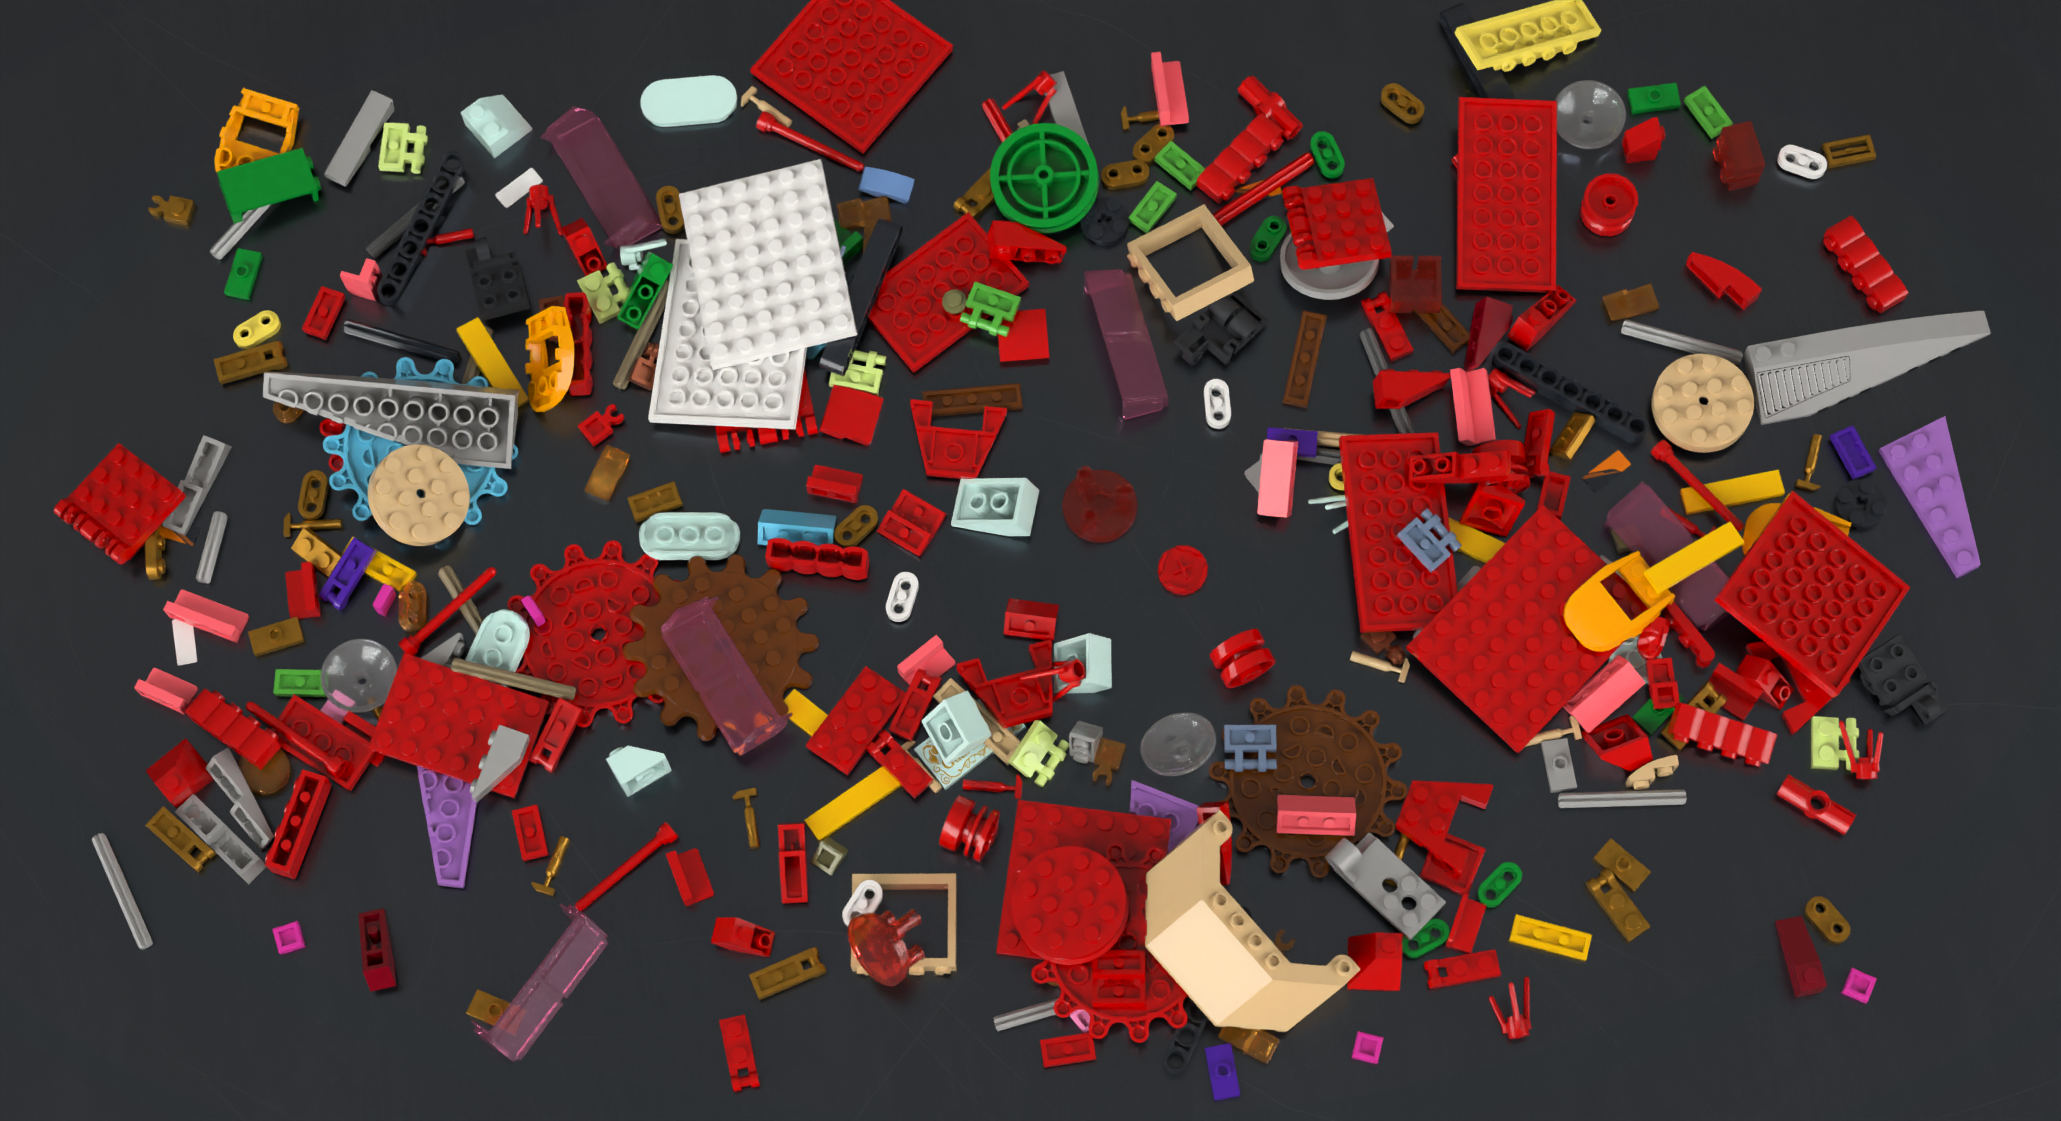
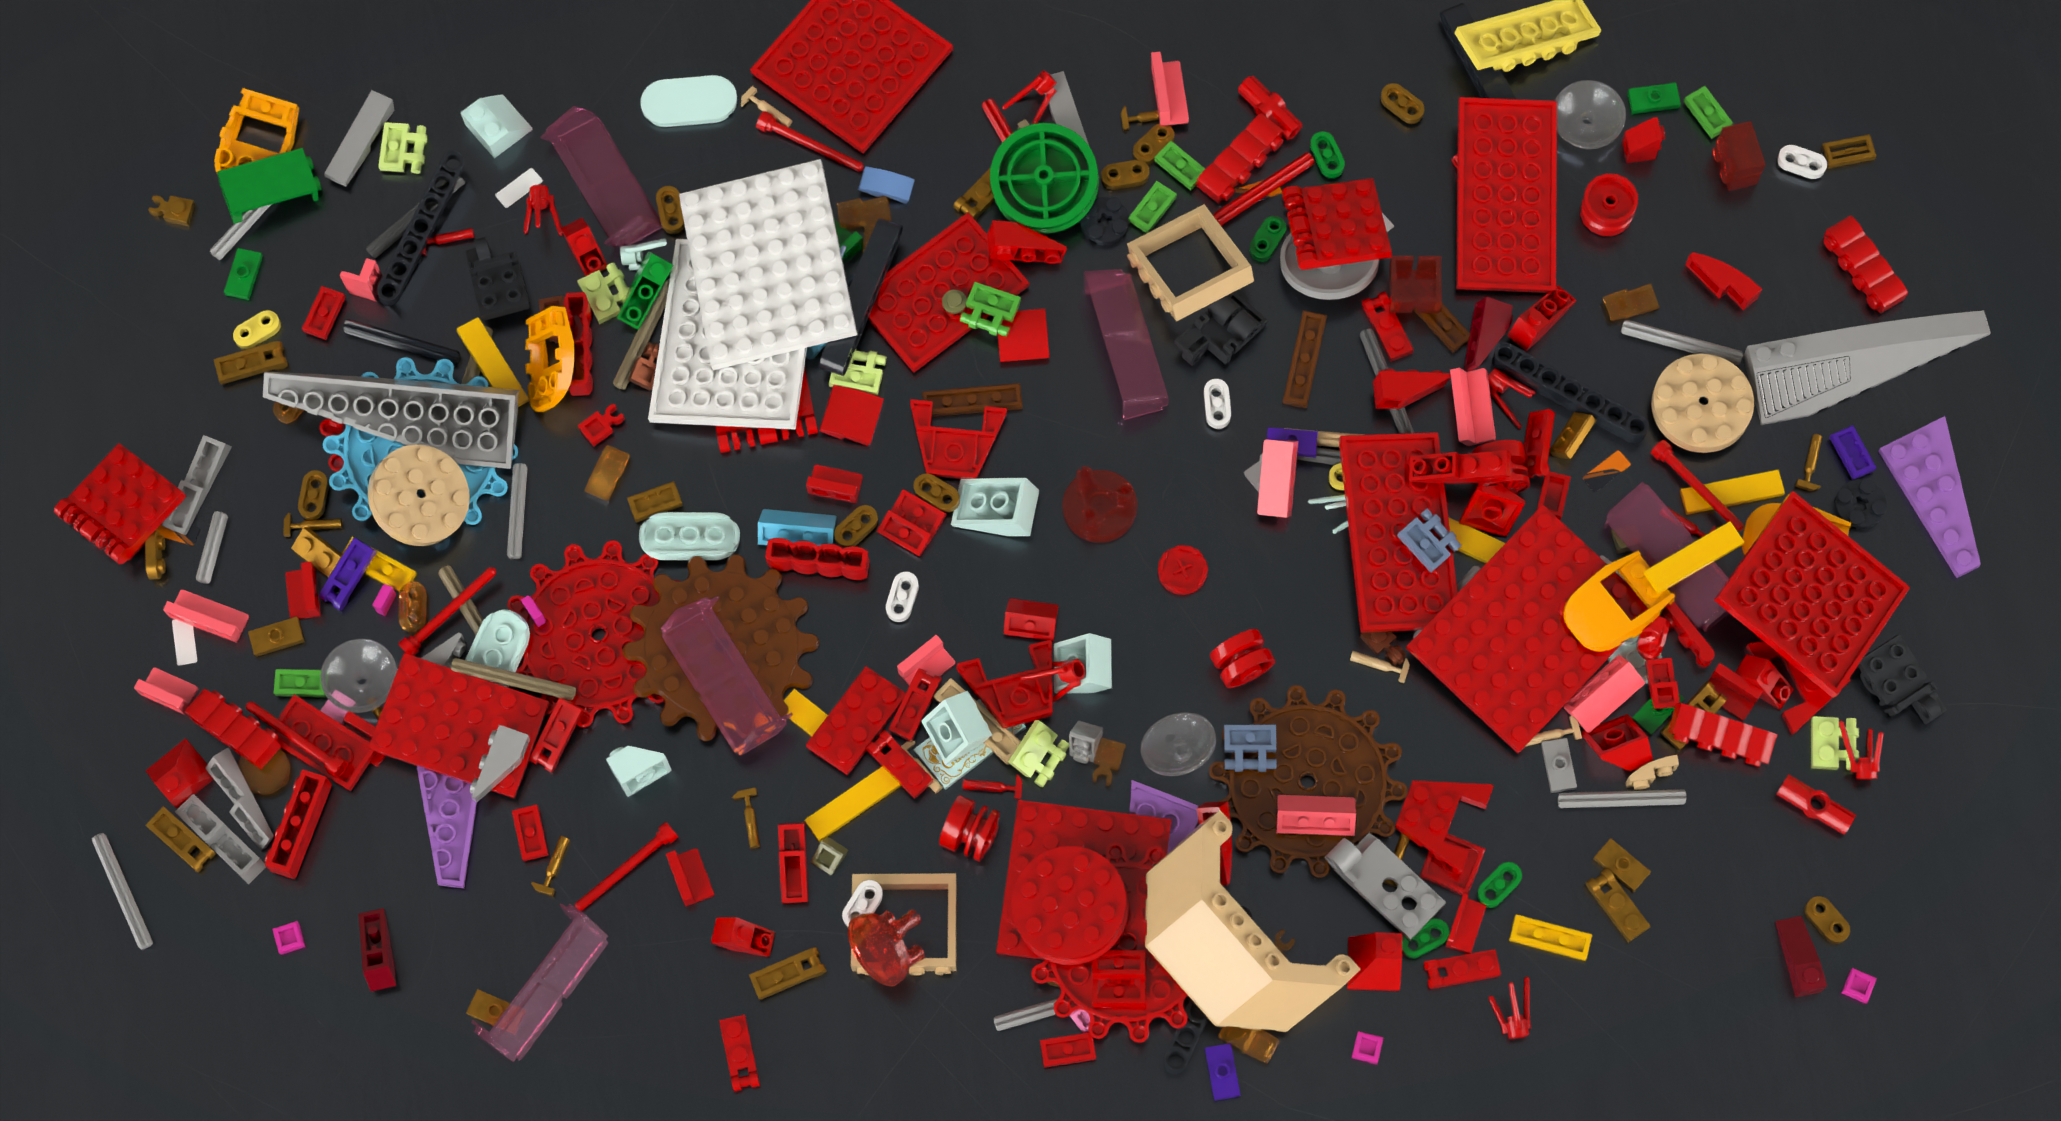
(517, 510): none -> light grey axle
(938, 493): none -> pearl gold plate

